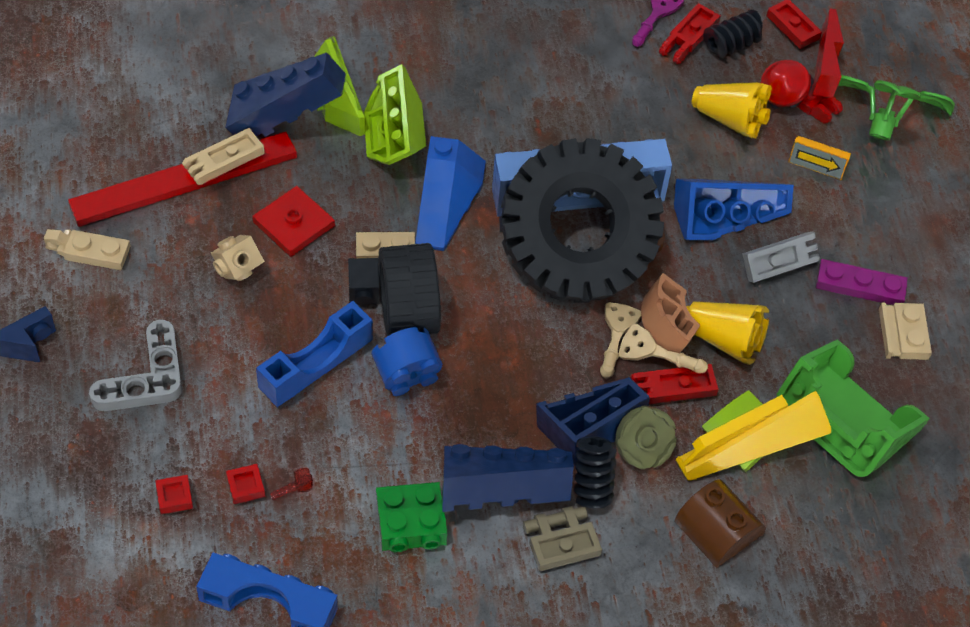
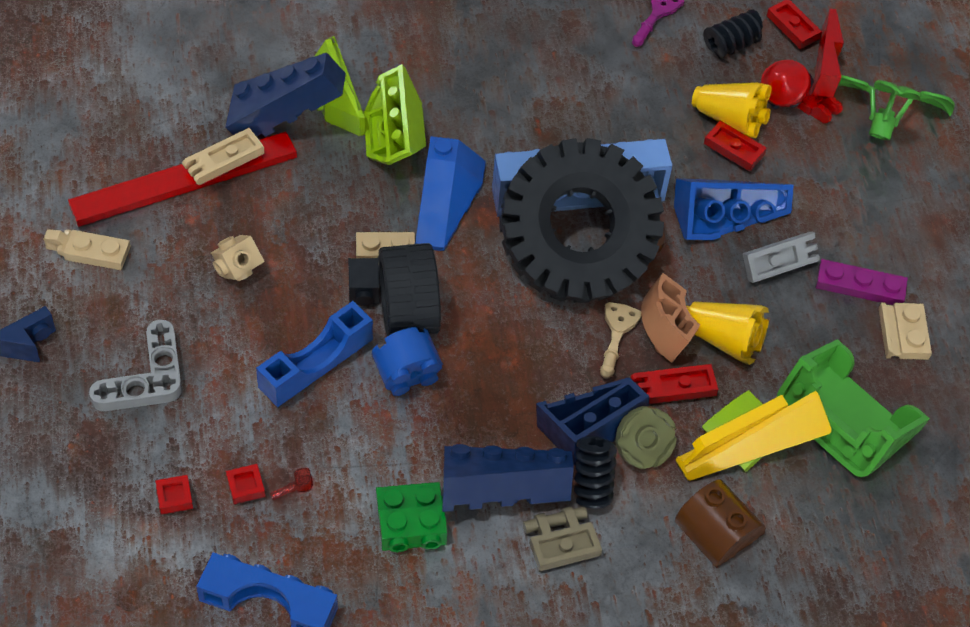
(293, 221): red plate -> none
(651, 348): tan piece -> none
(689, 32): red hinge -> none
(735, 145): none -> red plate
(819, 157): panel -> none

